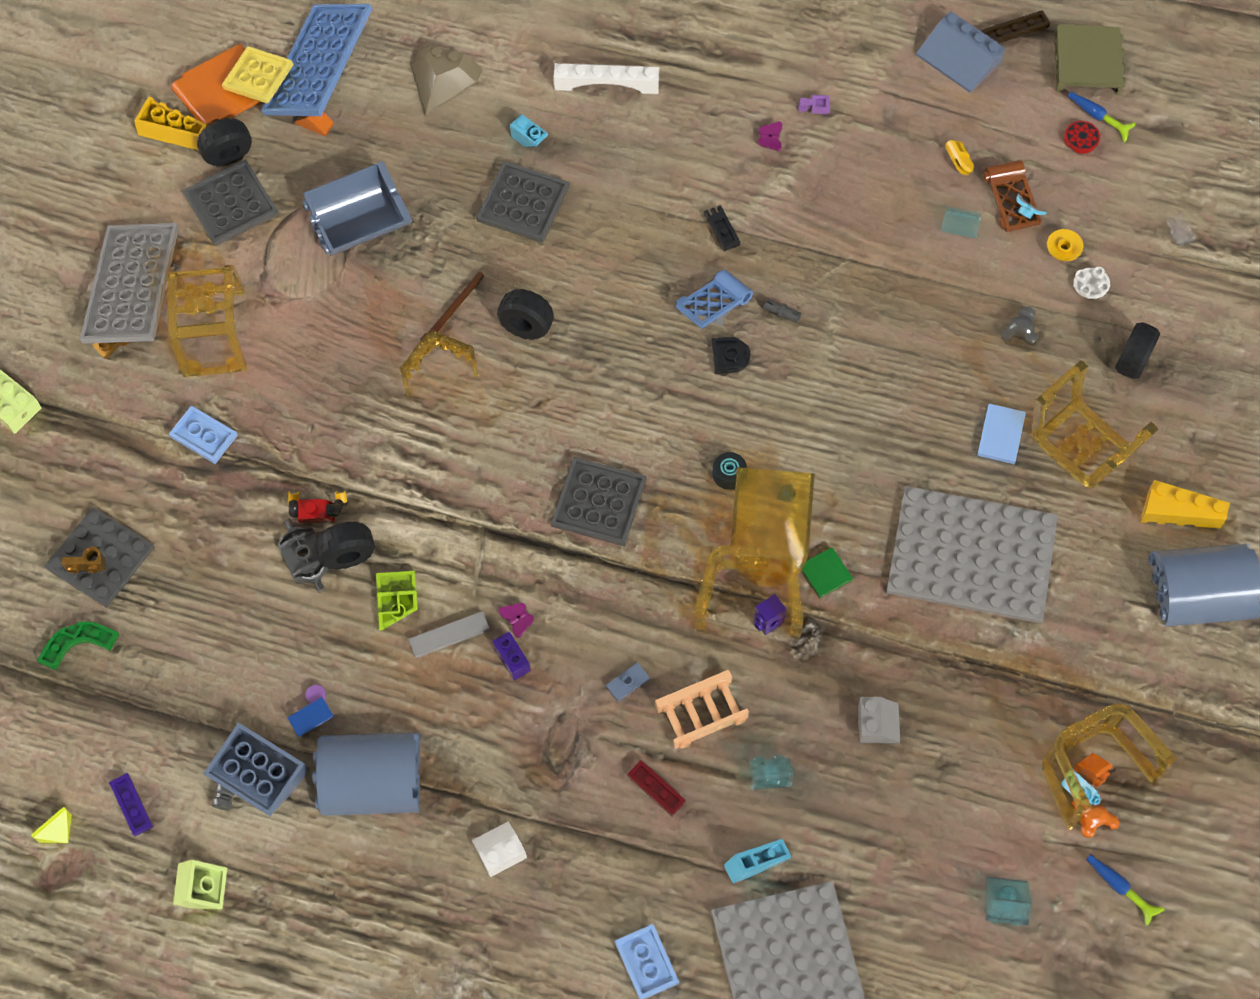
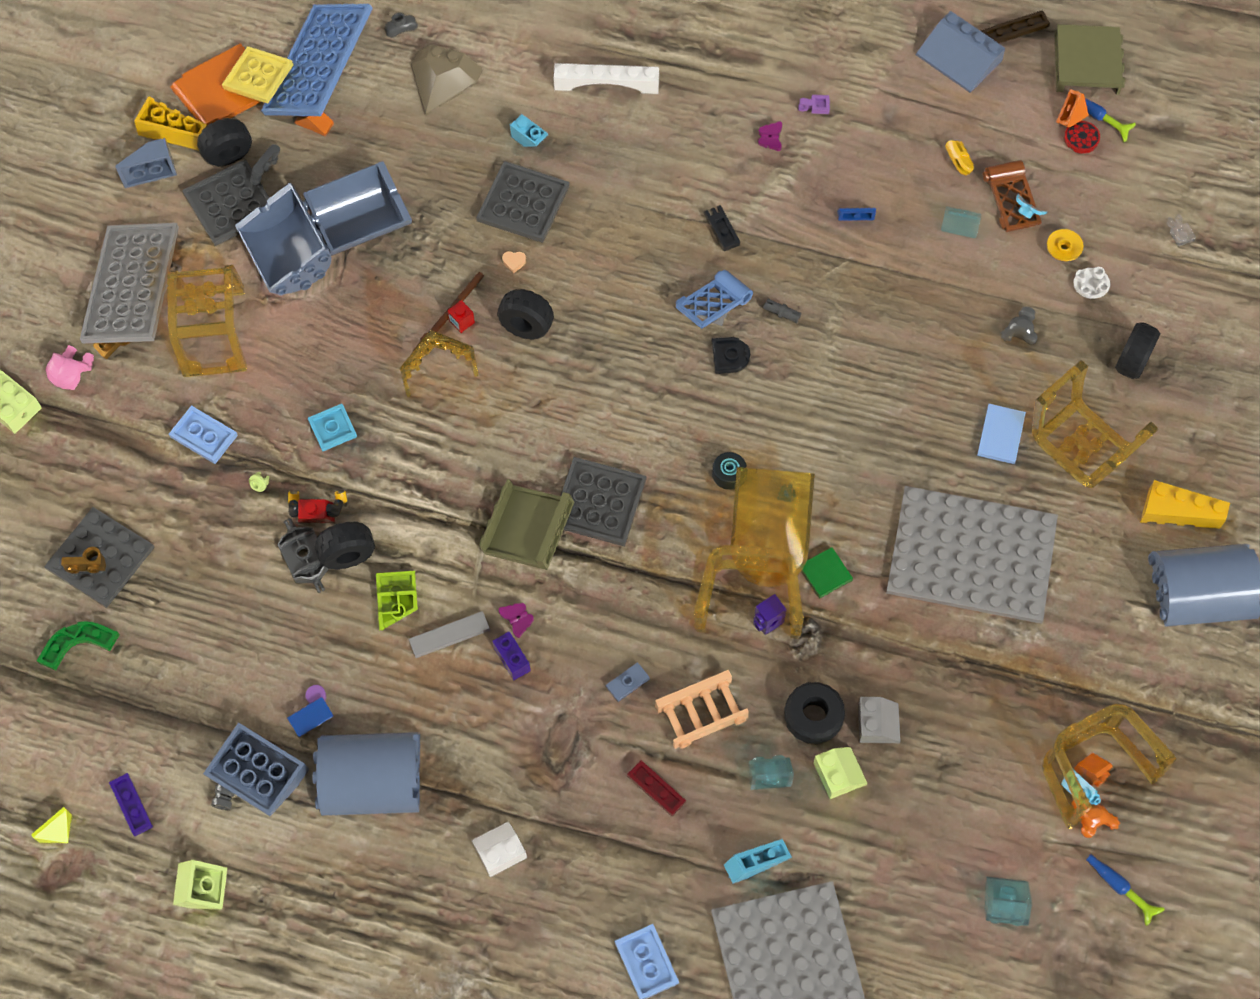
(65, 371): none -> bright pink hair
(147, 164): none -> sand blue slope
(258, 483): none -> yellowish green plate
(264, 164): none -> dark grey plate
(285, 243): none -> sand blue cylinder
(332, 427): none -> medium azure plate
(399, 24): none -> dark grey piece
(461, 316): none -> red brick
(514, 261): none -> light nougat tile
(526, 525): none -> olive panel
(822, 696): none -> black tyre
(839, 771): none -> yellowish green slope
(850, 214): none -> blue slope
(1073, 109): none -> orange slope

